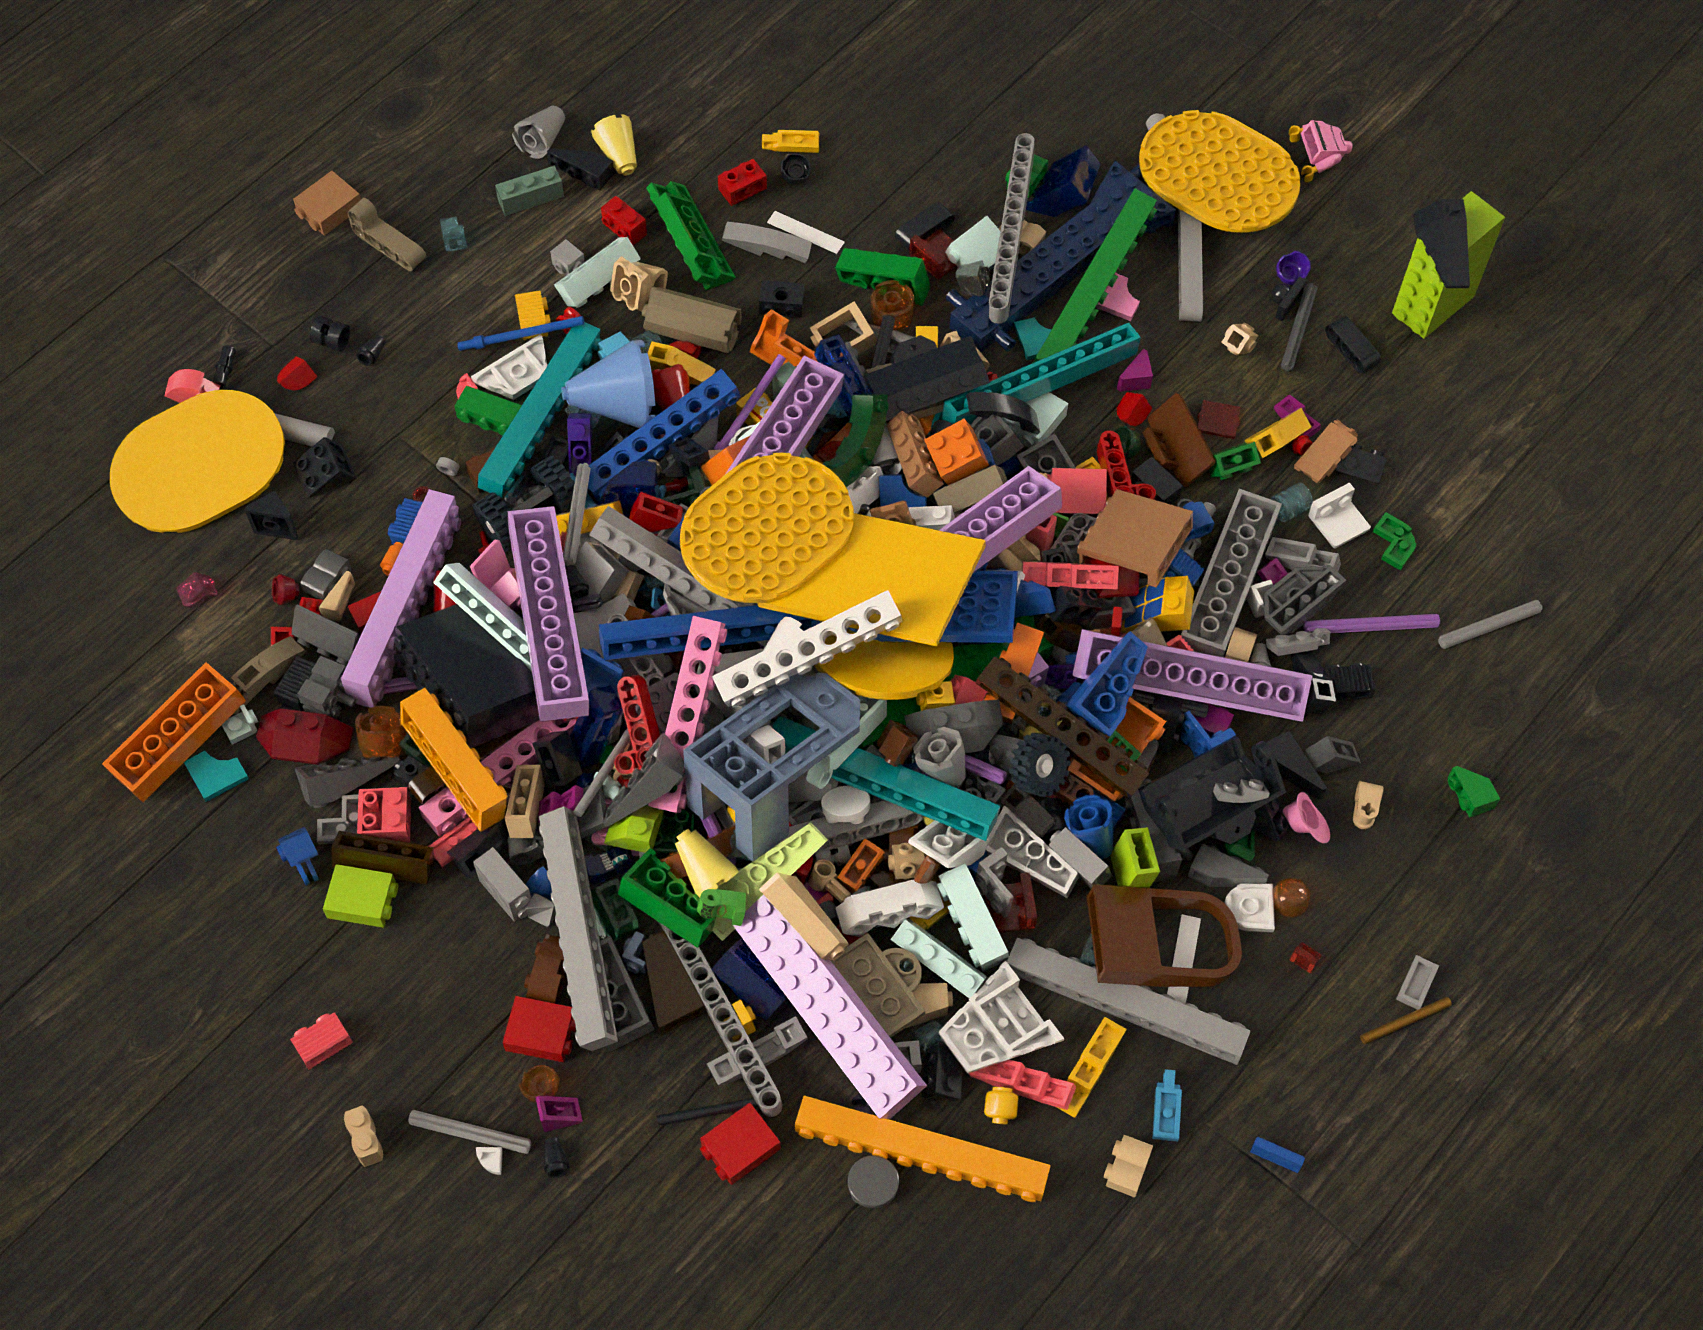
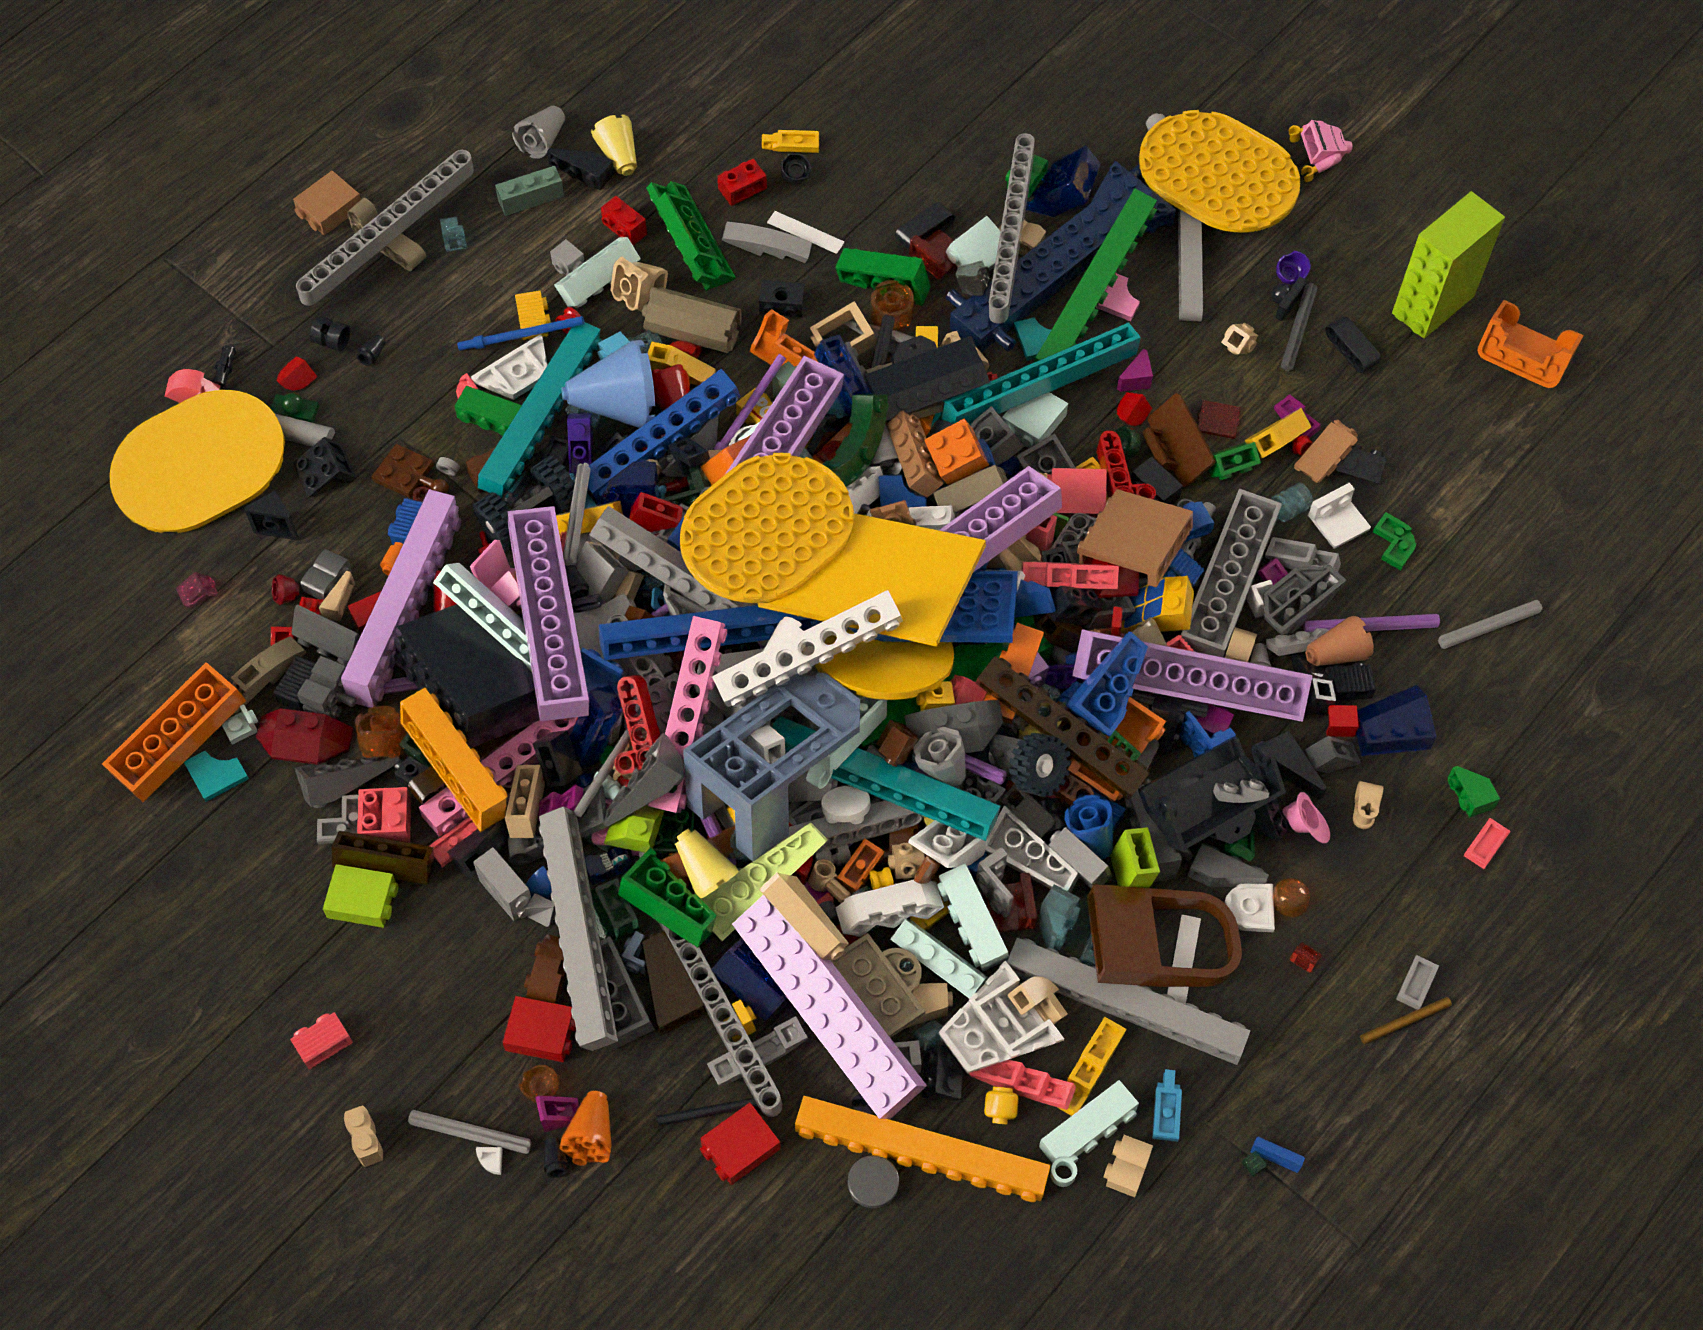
(295, 407): none -> dark green tile
(298, 848): blue brick -> none
(384, 228): none -> light grey beam
(405, 471): none -> reddish brown plate
(589, 1131): none -> orange cone
(723, 905): bright green leg -> none
(881, 878): none -> yellow wheel
(988, 403): black slope -> none
(1038, 994): none -> tan brick
(1058, 916): none -> clear light blue slope
(1086, 1127): none -> light aqua hinge
(1254, 1163): none -> clear green piece
(1341, 644): none -> nougat cone
(1342, 721): none -> red panel
(1396, 724): none -> clear blue wedge
(1444, 234): black wedge -> none
(1487, 843): none -> coral tile
(1526, 350): none -> orange windscreen

